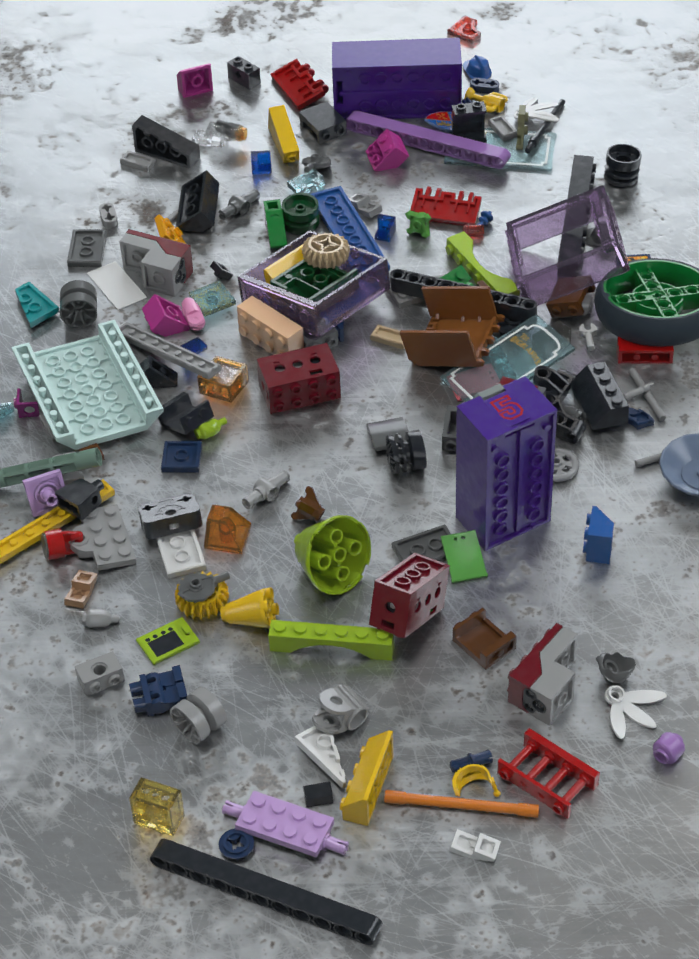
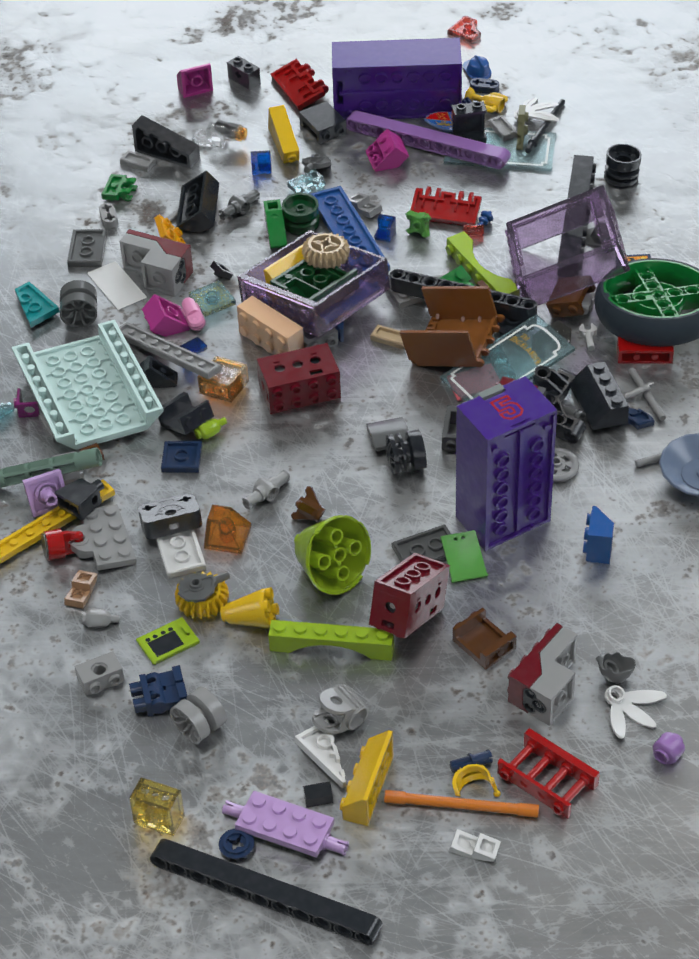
(115, 188): none -> green plate

